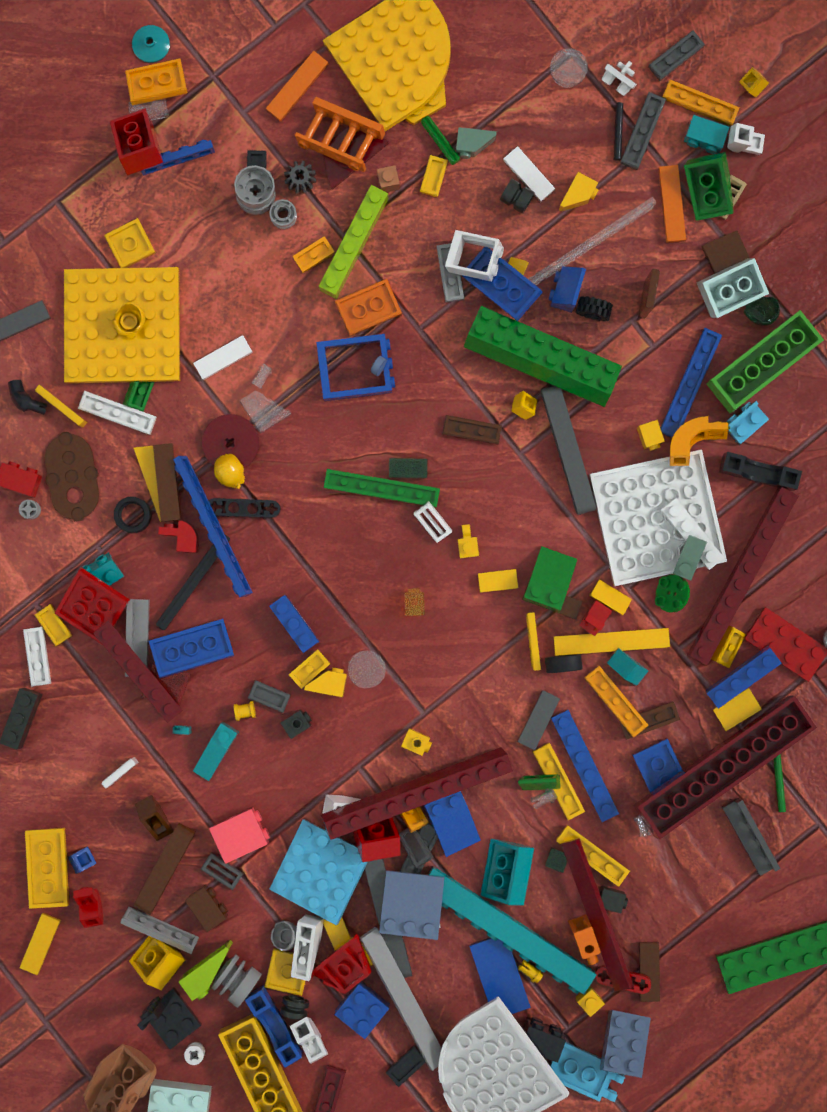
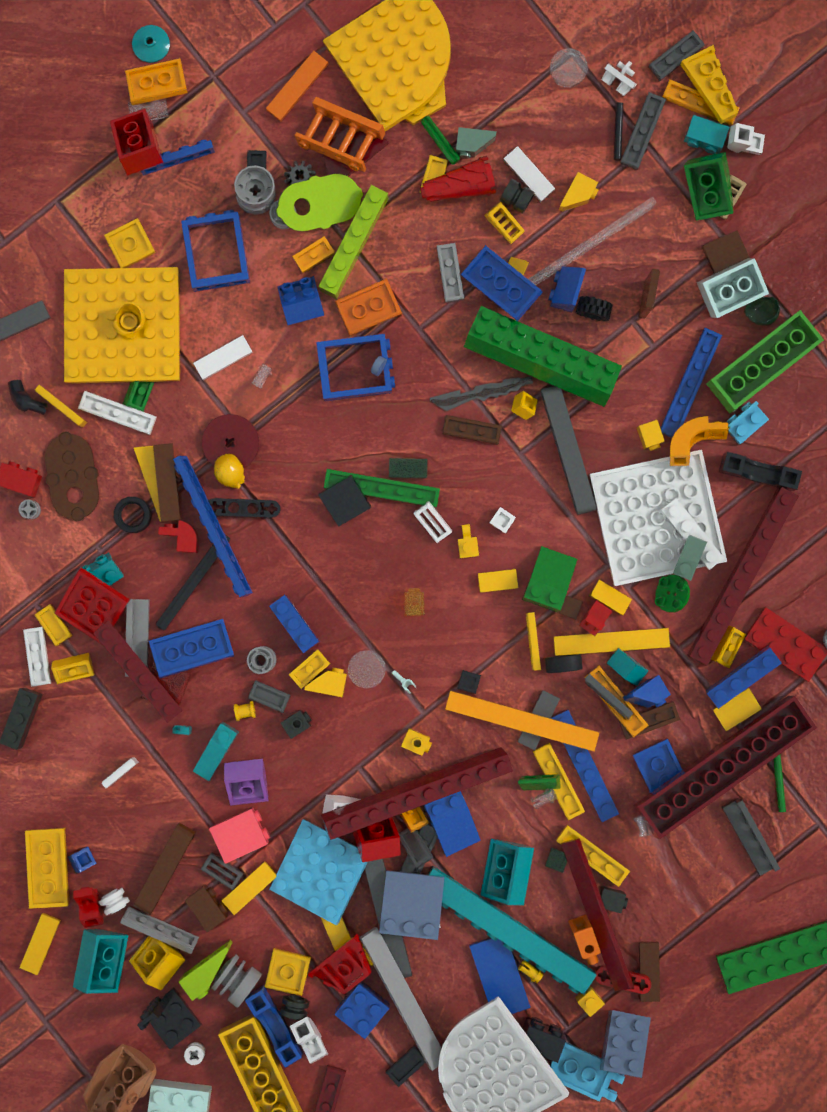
(72, 668): none -> yellow slope
(100, 961): none -> teal slope
(114, 901): none -> white wheel
(153, 818): reddish brown slope -> none
(218, 281): none -> blue window
(246, 782): none -> medium lavender slope
(249, 888): none -> yellow tile
(255, 666): none -> light grey wheel
(263, 411): clear wing -> none
(283, 935): light grey hair -> none
(300, 300): none -> blue slope
(306, 946): white slope -> none
(330, 200): none -> lime piece
(344, 500): none -> black tile
(388, 179): nougat brick -> none
(405, 682): none -> light aqua hand
(453, 399): none -> dark grey sword
(456, 249): white window -> none
(469, 180): none -> red cone
(469, 681): none -> black tile
(494, 221): none -> yellow slope
(502, 520): none -> white plate
(522, 720): none -> light orange tile
(608, 697): none -> dark grey tile
(649, 693): none -> blue slope
(672, 203): orange tile -> none
(708, 79): none -> yellow wing
(754, 82): yellow slope -> none

